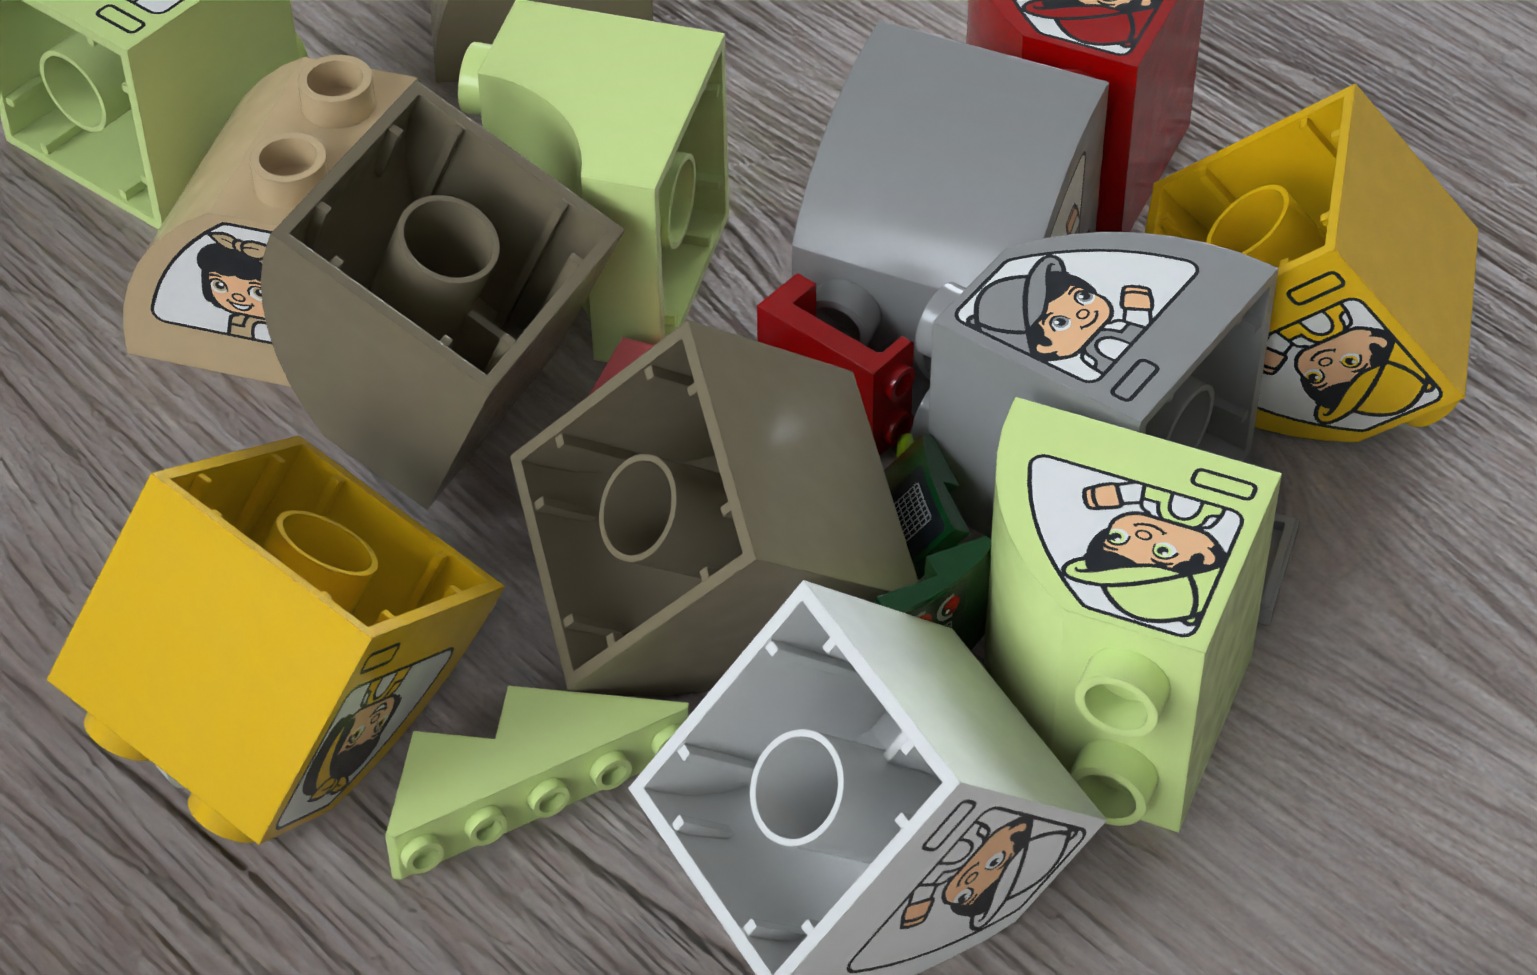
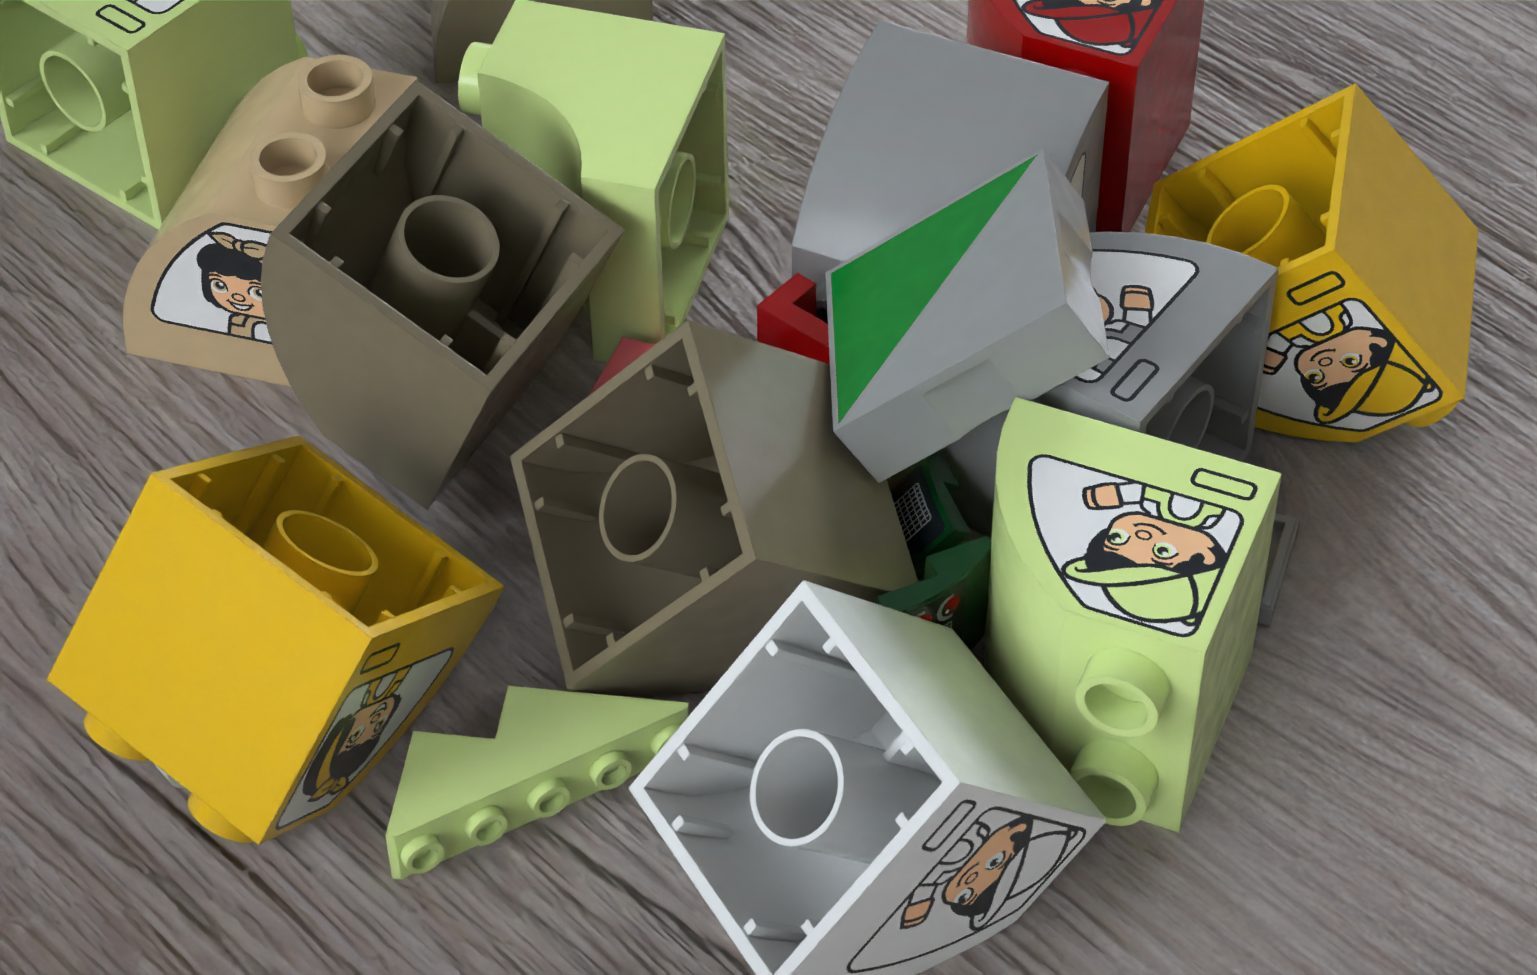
(962, 316): none -> light grey tile

